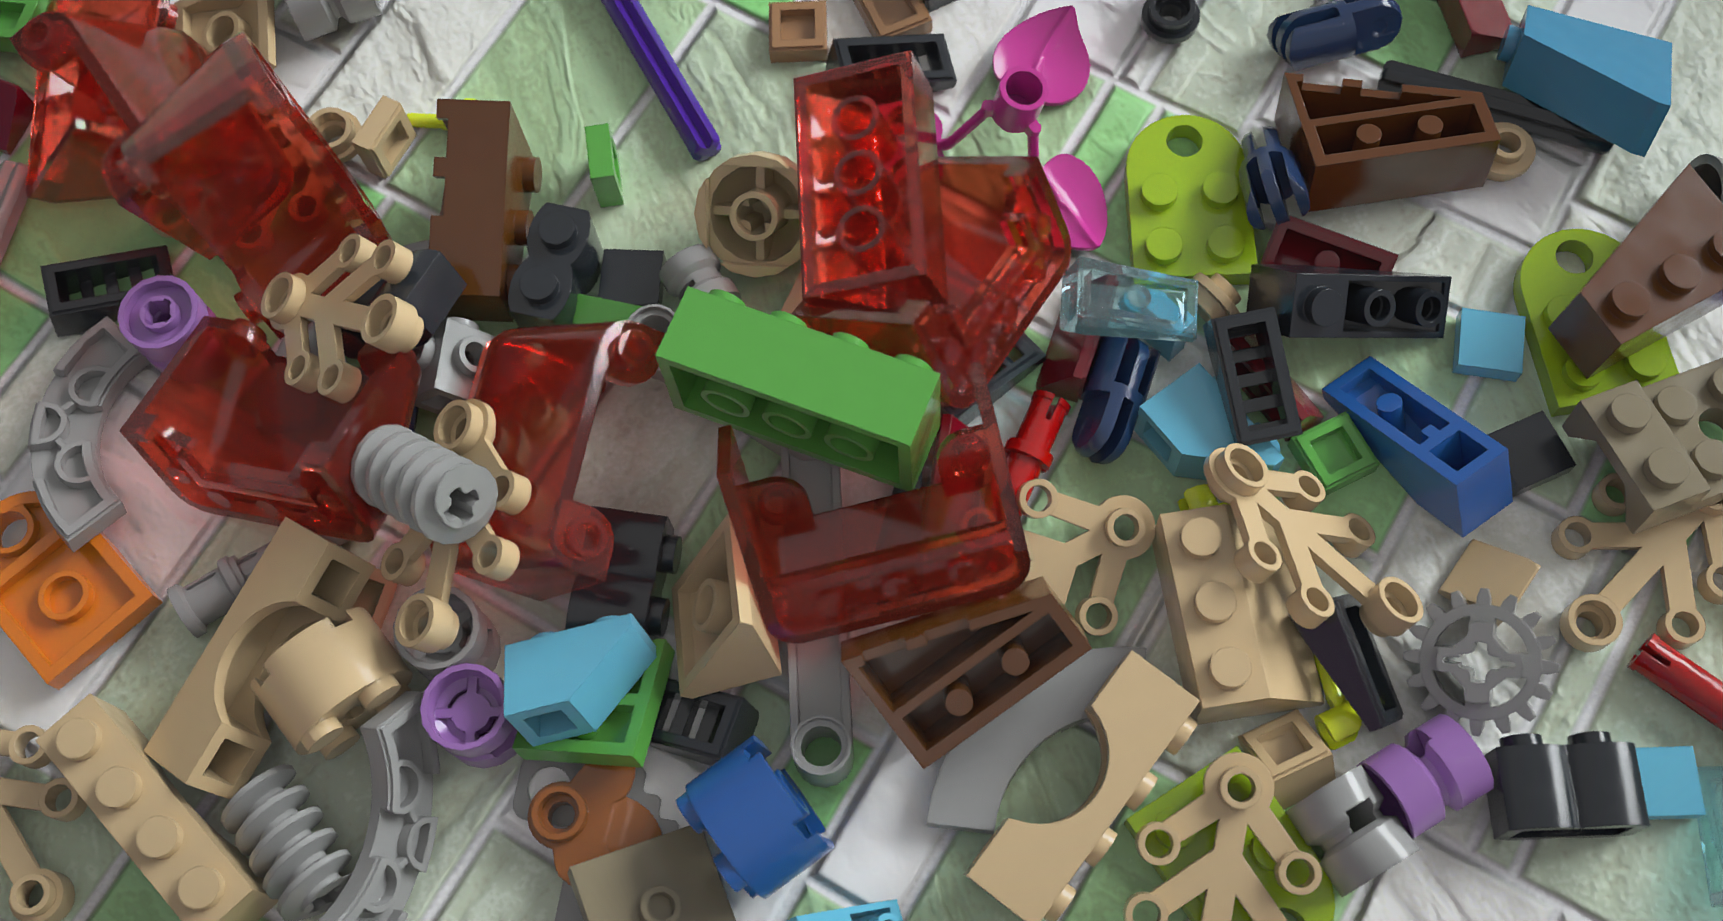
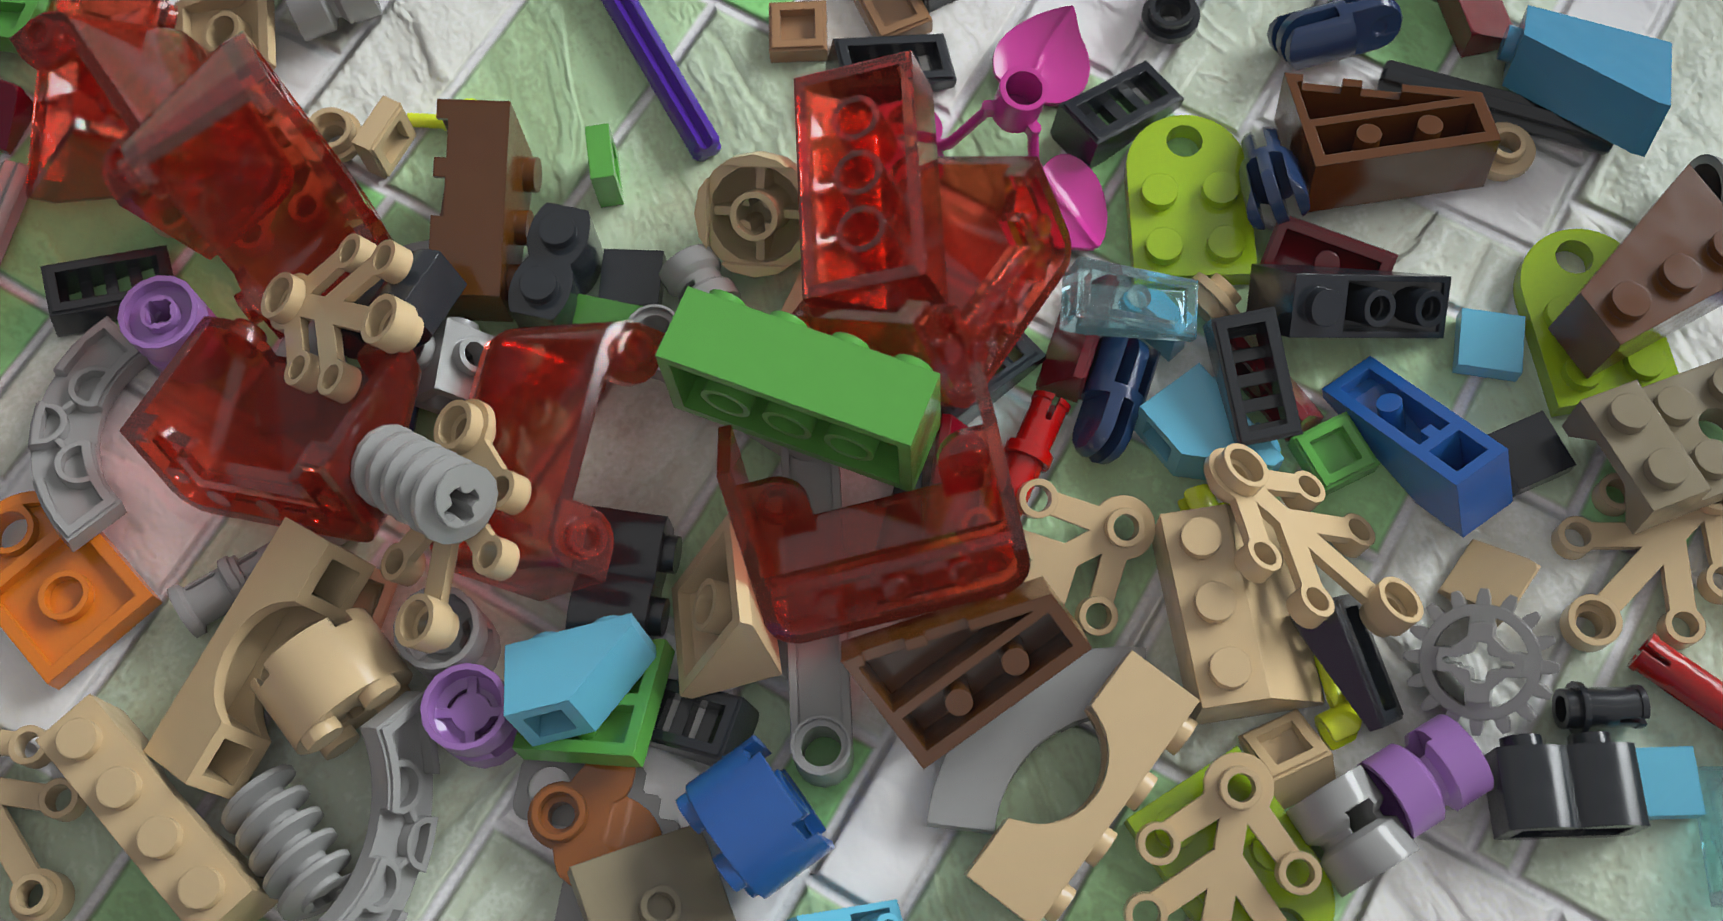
(1088, 138): none -> black slope
(1600, 707): none -> black pin

